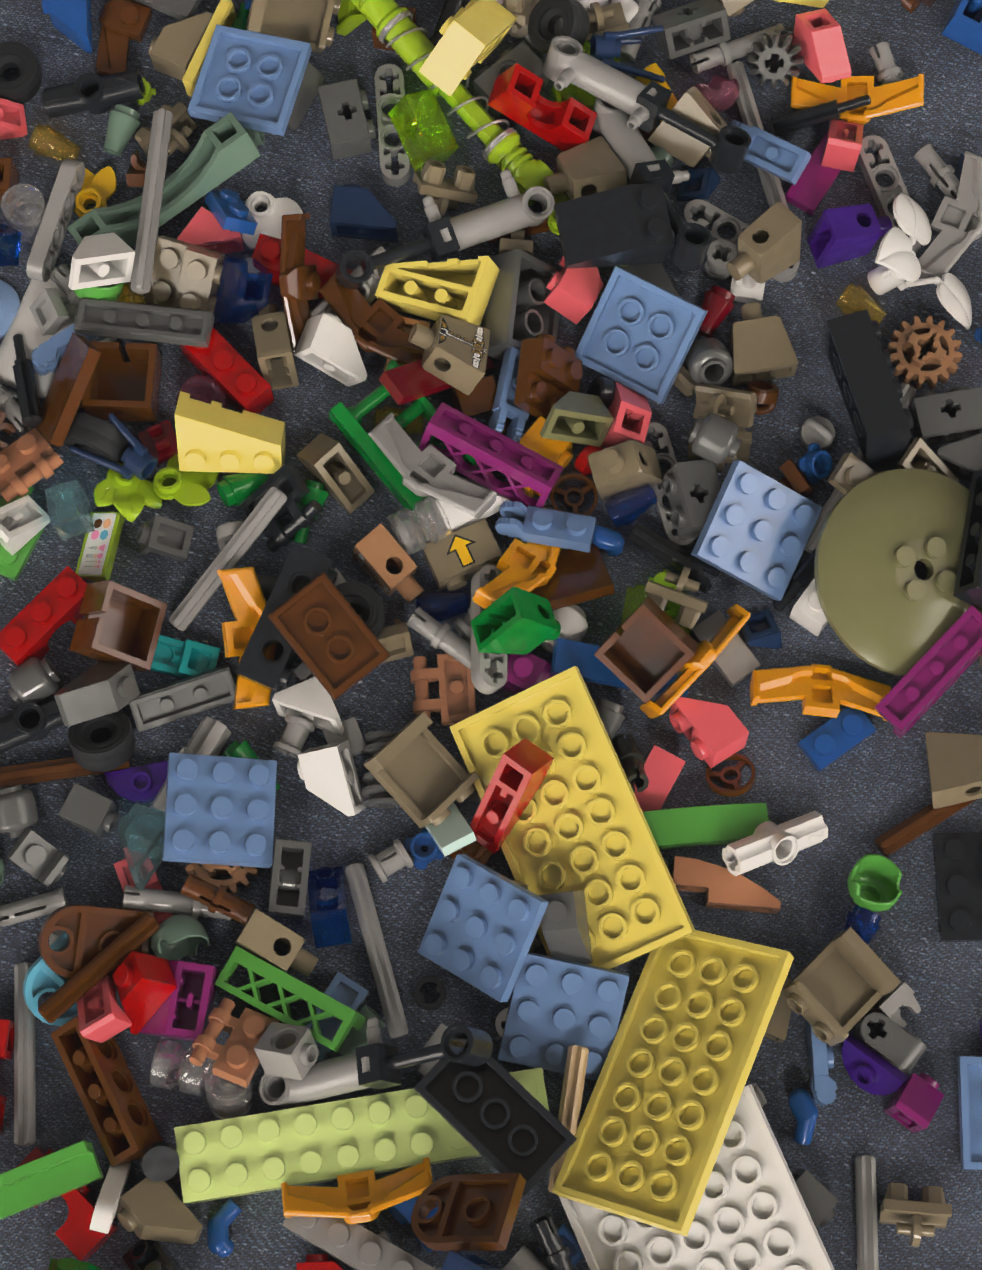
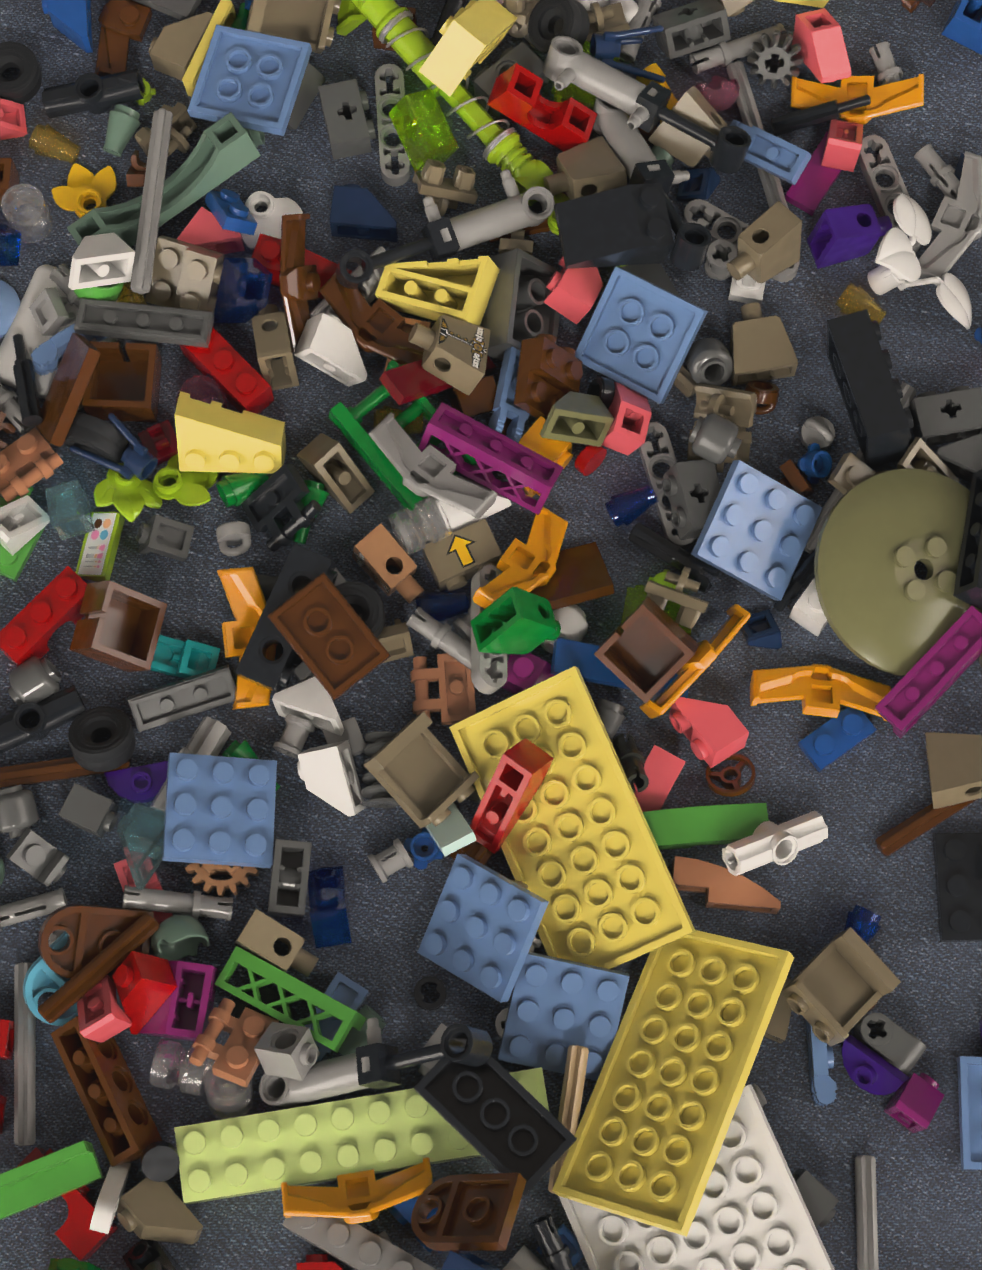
(55, 220): light grey beam -> none
(97, 692): dark grey slope -> none
(217, 899): reddish brown pin -> none
(218, 1231): blue arm -> none
(228, 558): light grey axle -> none
(376, 950): light grey axle -> none
(546, 526): medium blue hinge -> none
(567, 926): dark grey slope -> none
(581, 493): reddish brown piece -> none
(608, 540): blue arm -> none
(622, 470): dark tan torso -> none
(718, 304): dark red cone -> none
(736, 659): light grey tile -> none
(805, 1113): blue arm -> none
(874, 883): bright green hair -> none
(900, 997): light grey tile -> none
(910, 344): medium nougat gear -> none
(914, 1217): dark tan hips -> none

